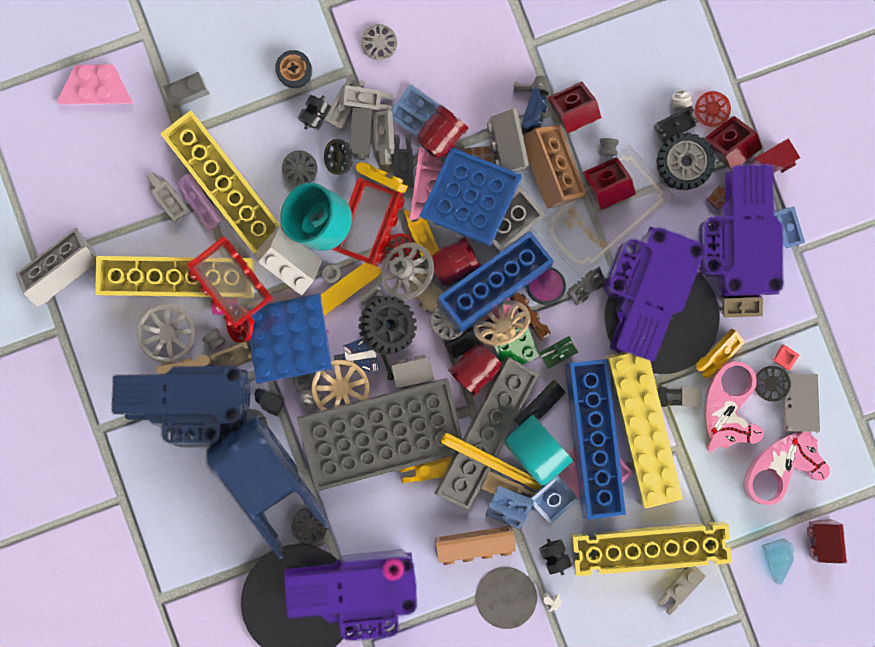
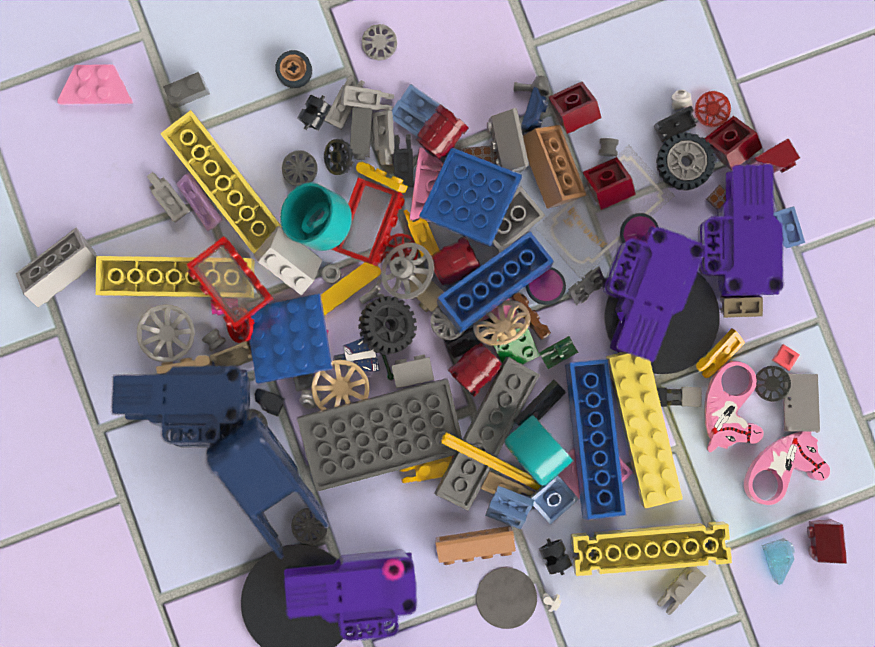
(636, 226): none -> magenta wheel

